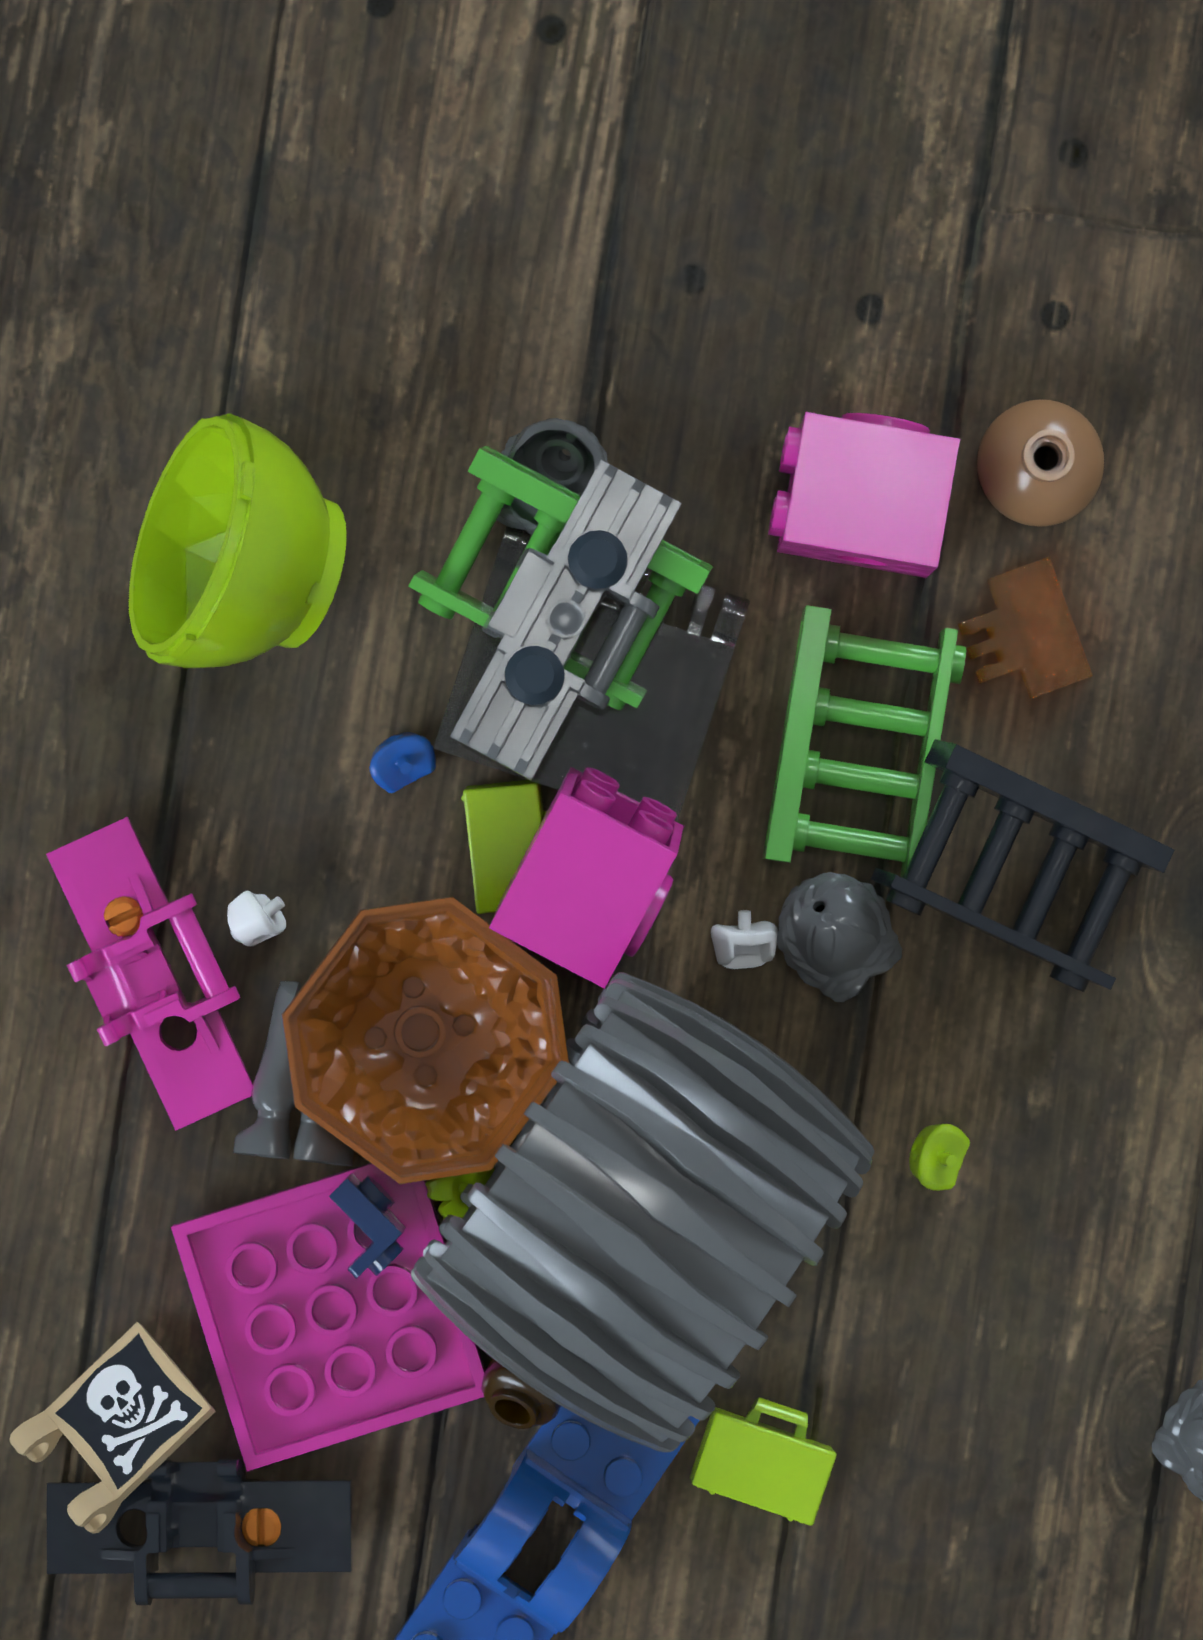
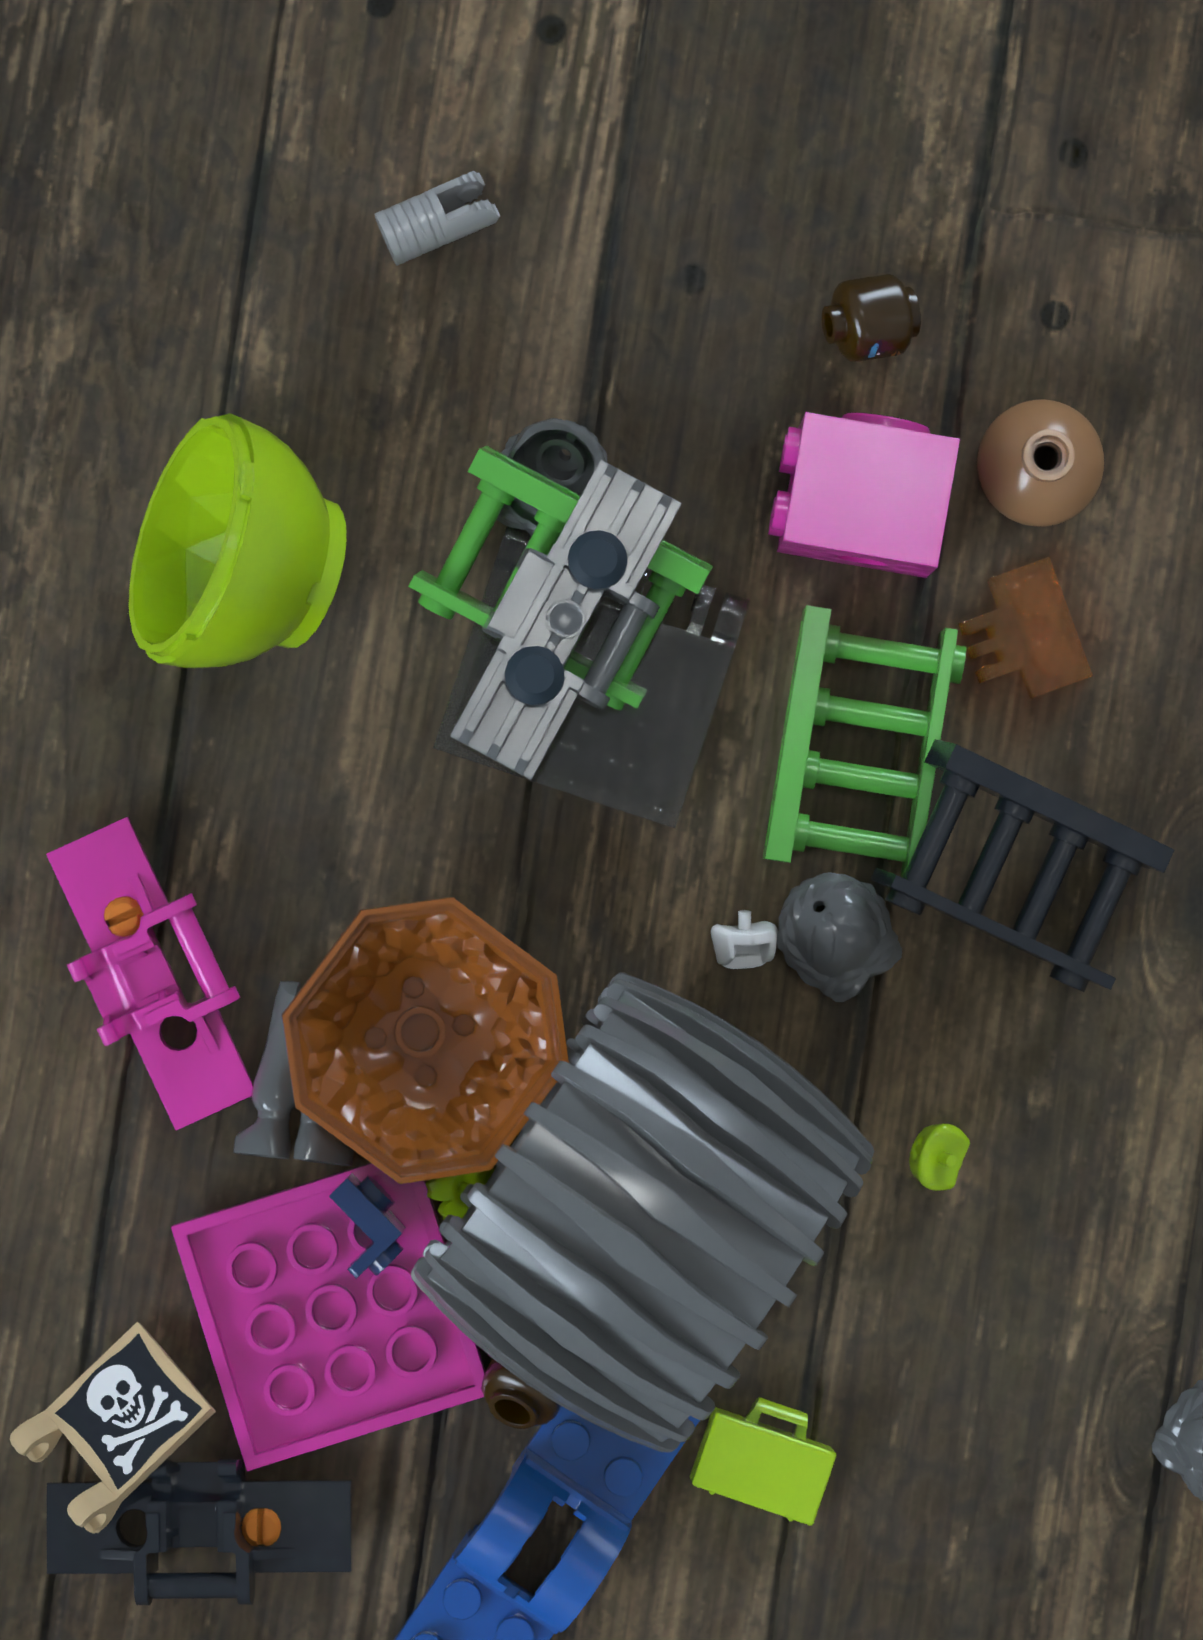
(255, 918): white piece -> none
(402, 761): blue piece -> none
(422, 220): none -> light grey hinge
(499, 830): lime piece -> none
(591, 877): dark pink brick -> none
(872, 318): none -> dark brown head

